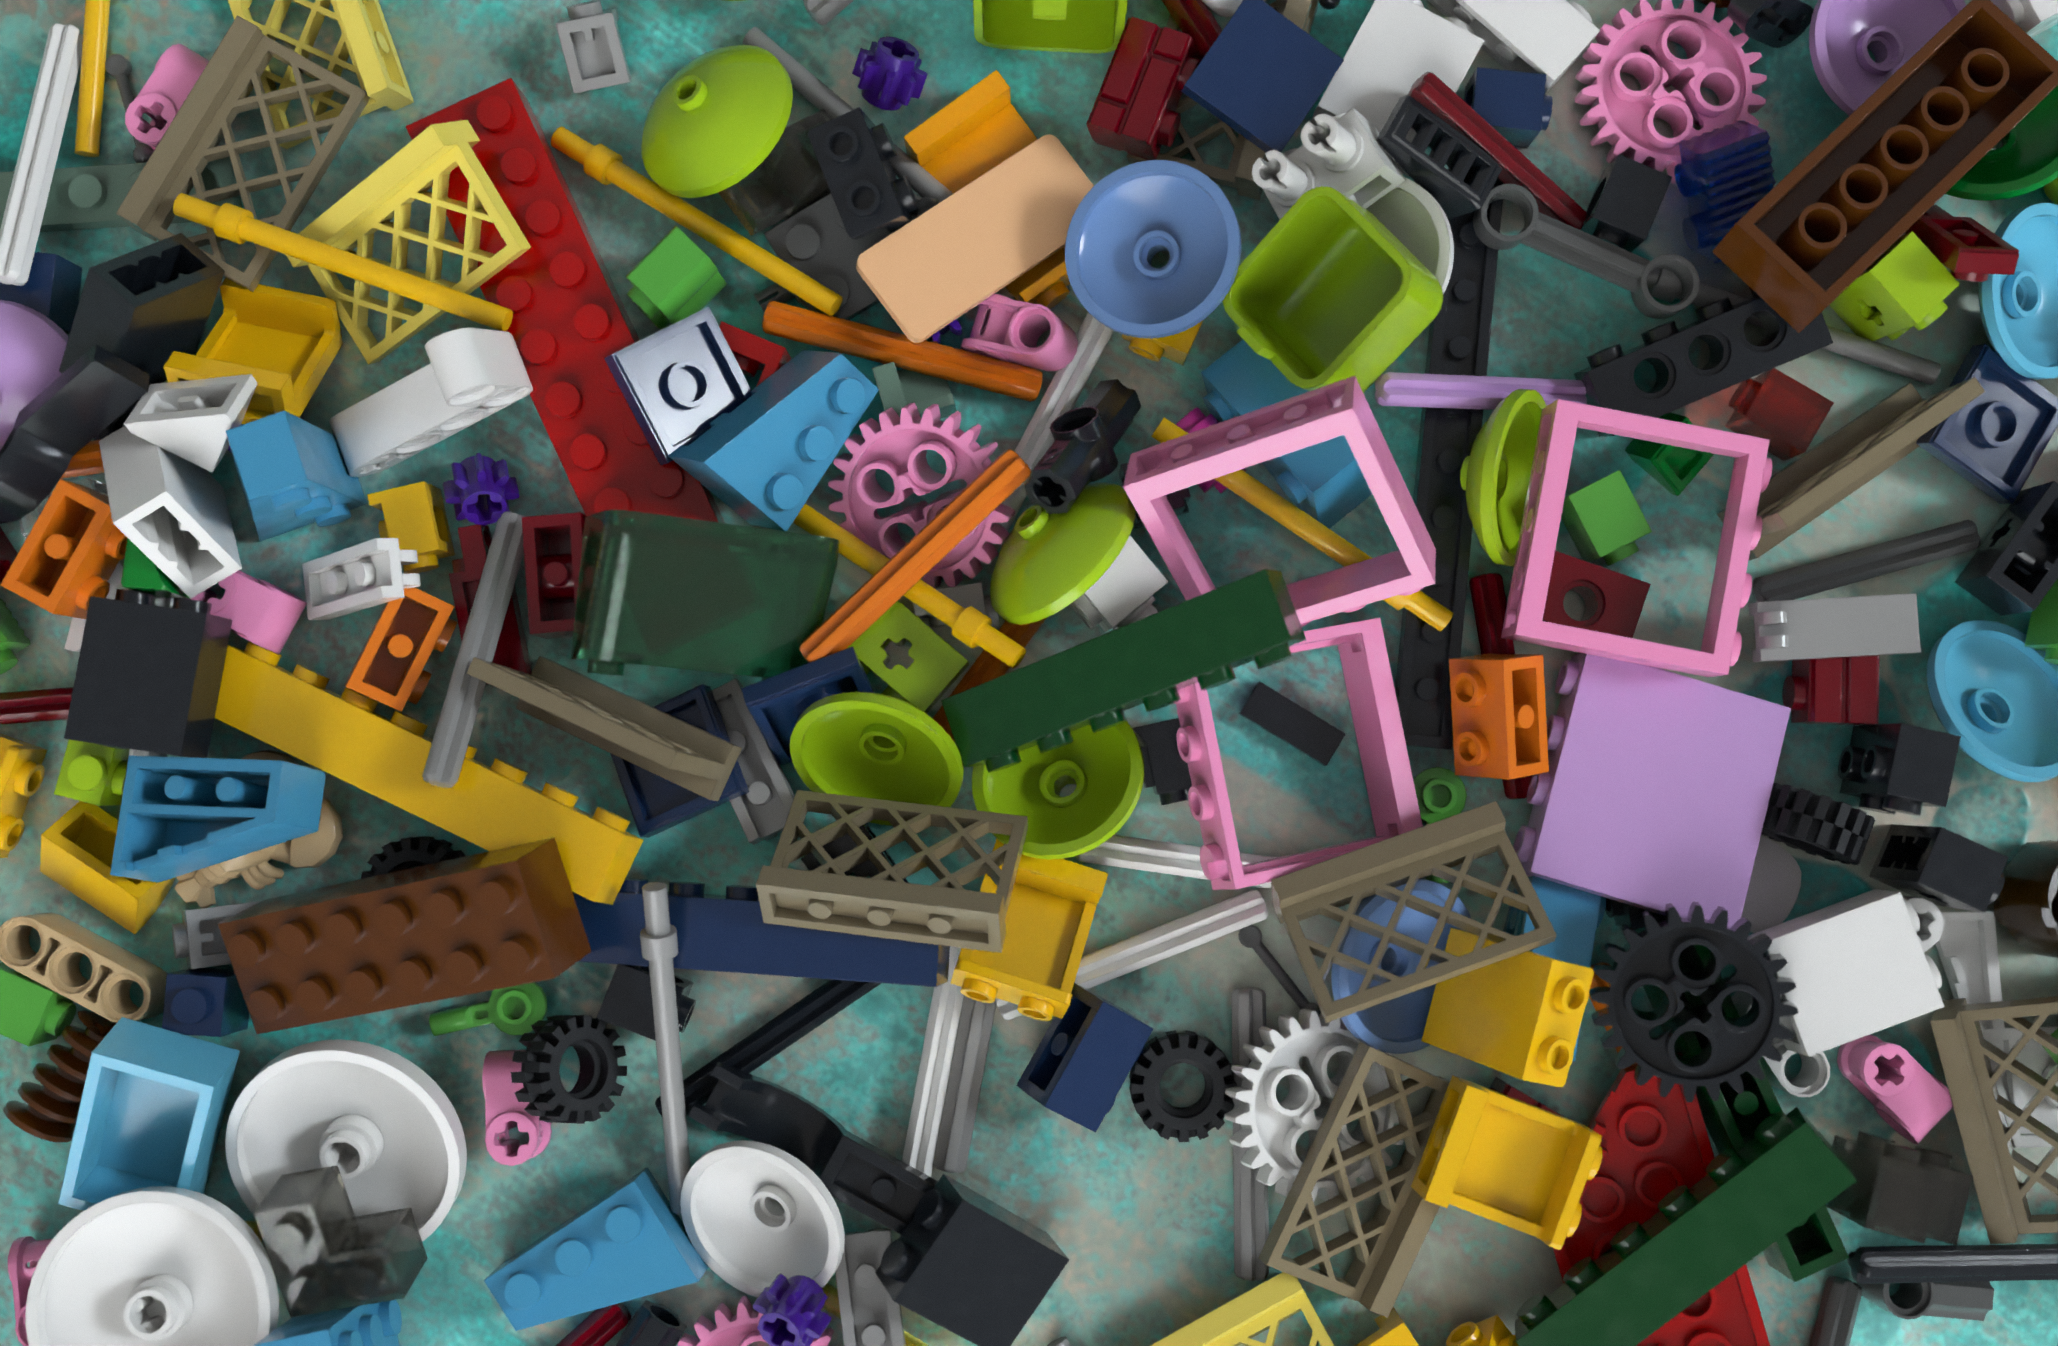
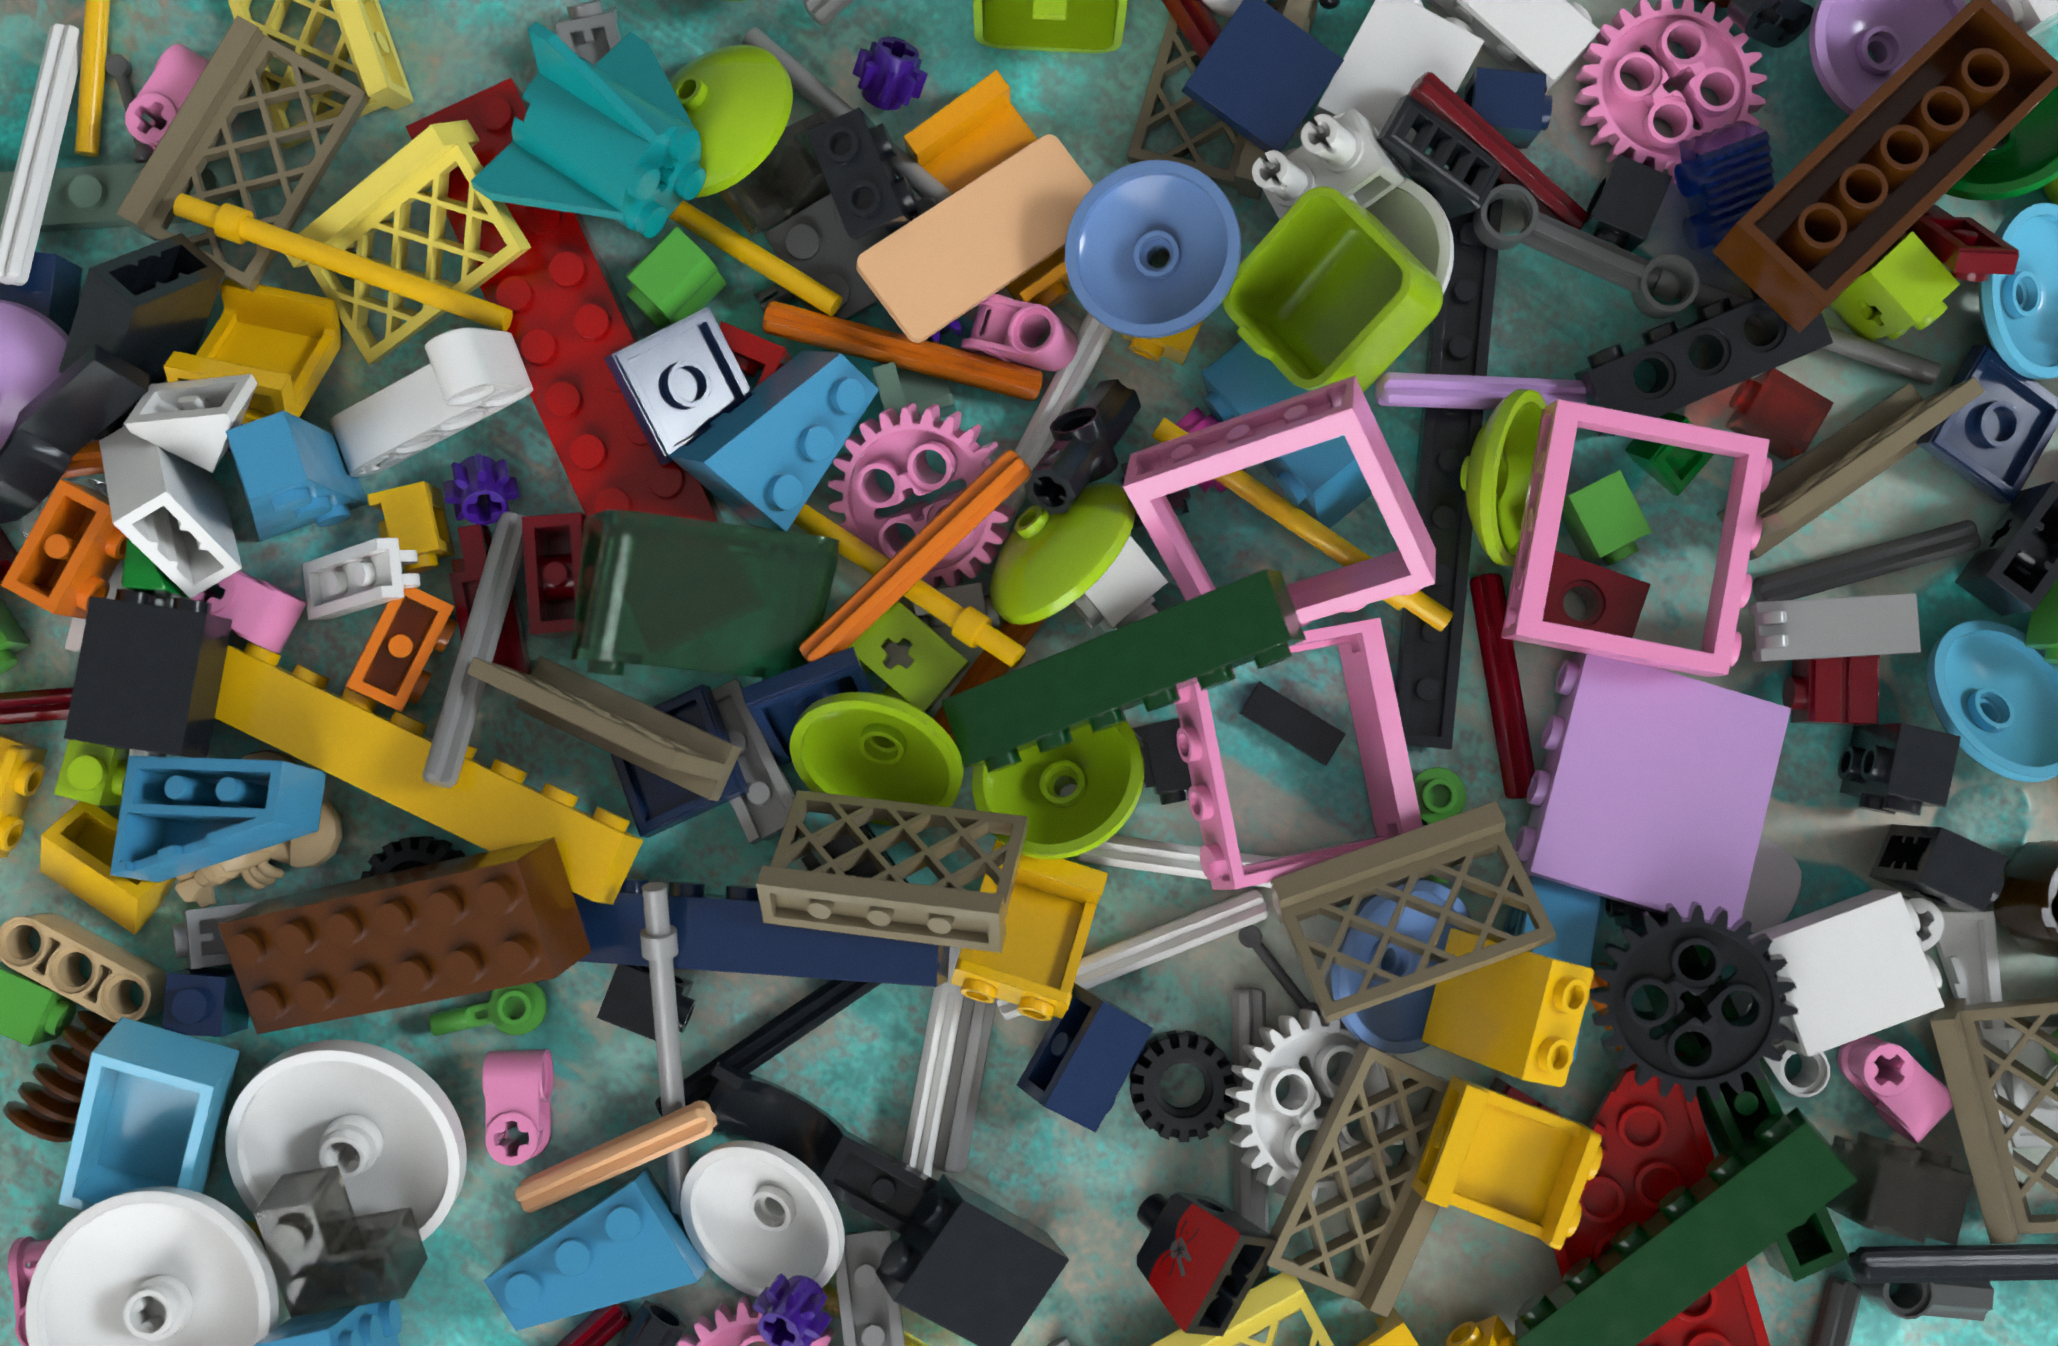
(542, 1069): black tyre -> none
(599, 138): none -> teal brick
(616, 1156): none -> light nougat axle
(1143, 89): dark red brick -> none
(1200, 1259): none -> torso
(1499, 715): orange brick -> none
(1817, 824): black tyre -> none

